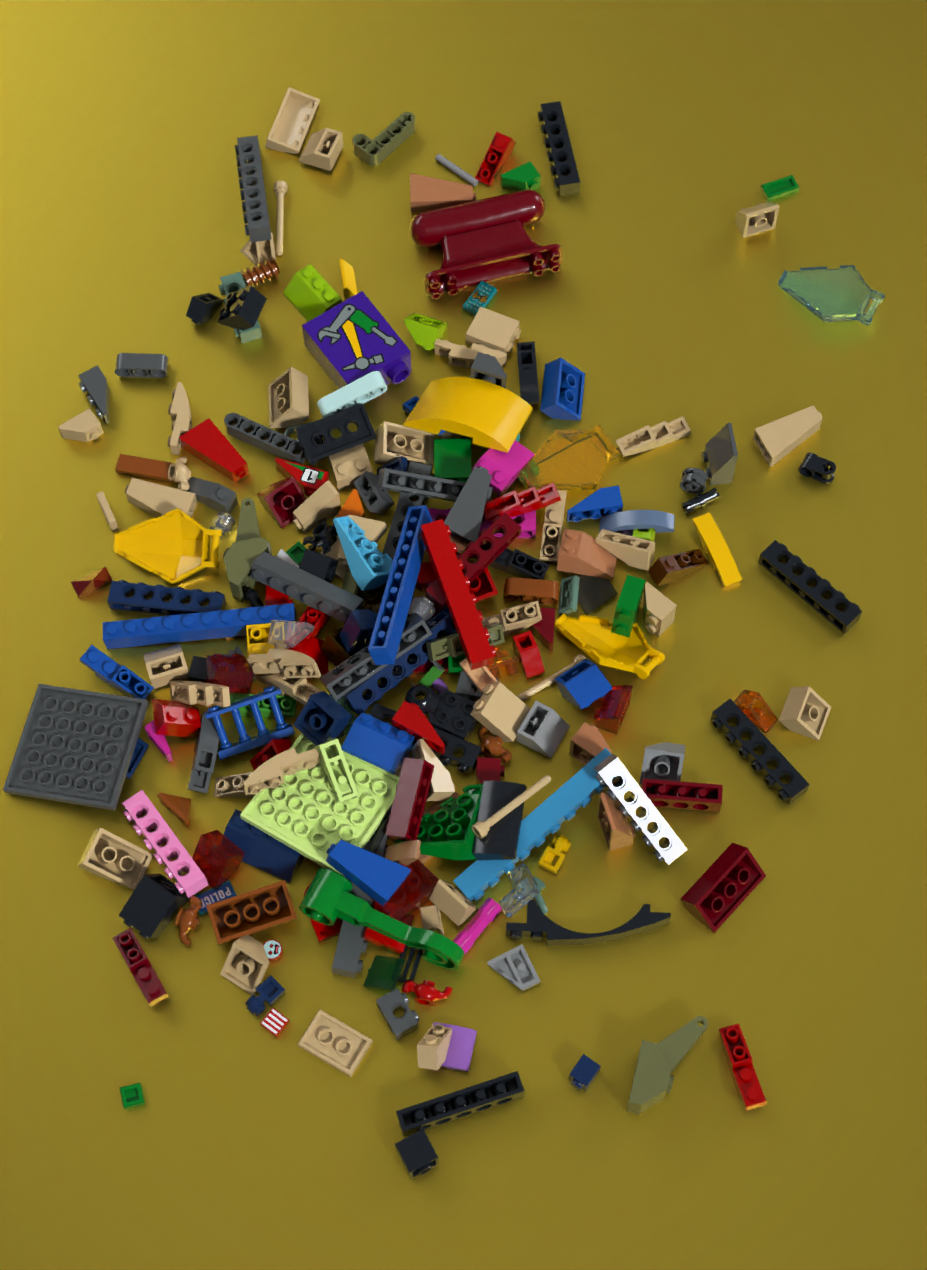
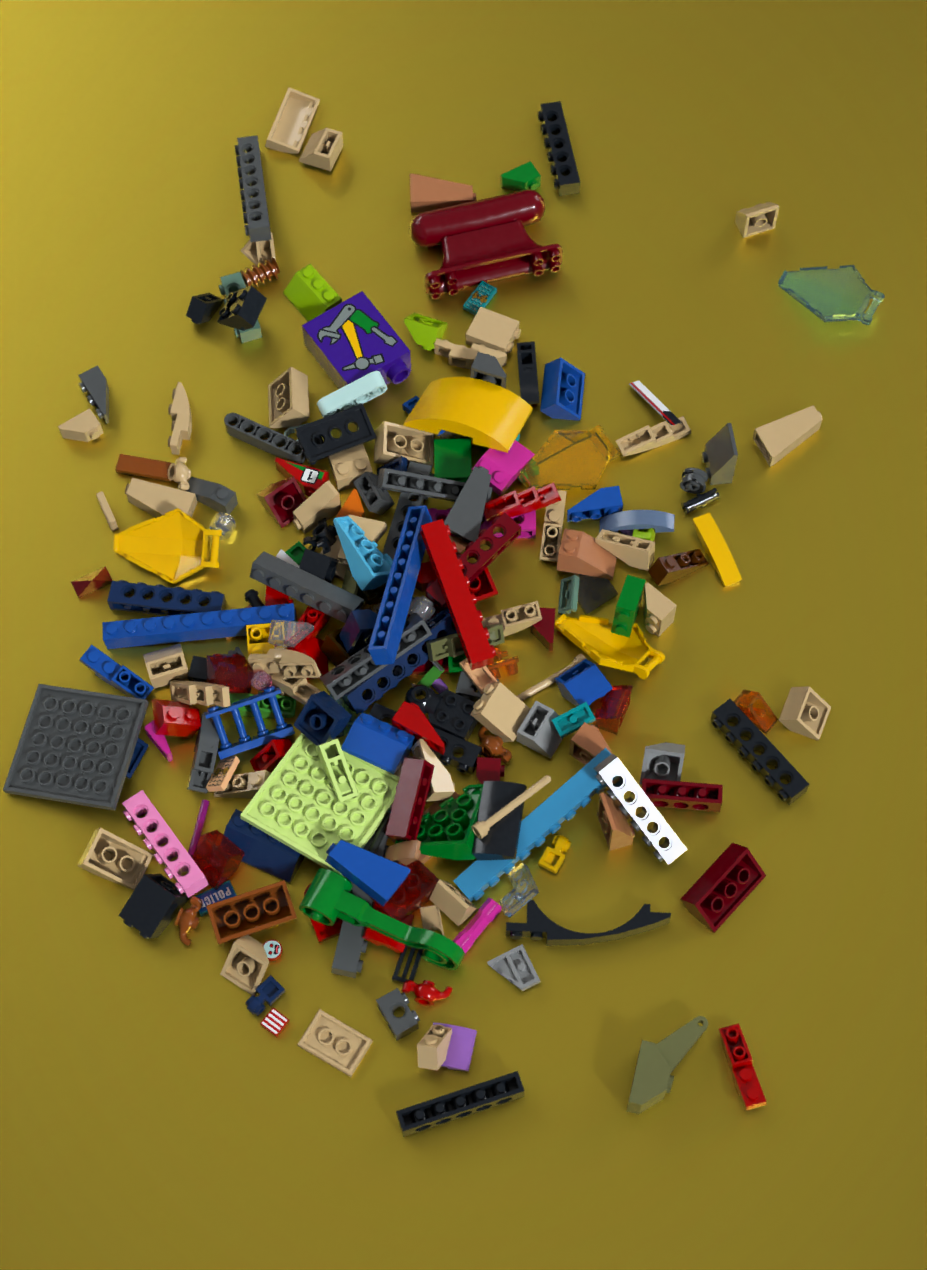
(132, 1096): green tile -> none
(140, 967): dark red slope -> none
(141, 365): dark grey beam -> none
(178, 806): dark orange slope -> none
(198, 826): none -> magenta bar
(215, 450): red slope -> none
(222, 774): none -> light nougat tile
(244, 551): olive slope -> none
(261, 680): none -> clear pink tile
(271, 772): tan slope -> none
(280, 190): tan piece -> none
(348, 279): yellow slope -> none
(379, 148): olive beam -> none
(384, 972): clear green piece -> none
(417, 1154): black head -> none
(456, 169): light grey bar -> none
(495, 158): red slope -> none
(519, 564): black slope -> none
(528, 654): red slope -> none
(531, 590): dark orange beam -> none
(538, 898): sand green bar -> none
(573, 719): none -> teal plate
(584, 1073): dark blue brick -> none
(655, 403): none -> sticker
(779, 188): green tile -> none
(811, 595): black brick -> none
(817, 467): black piece -> none

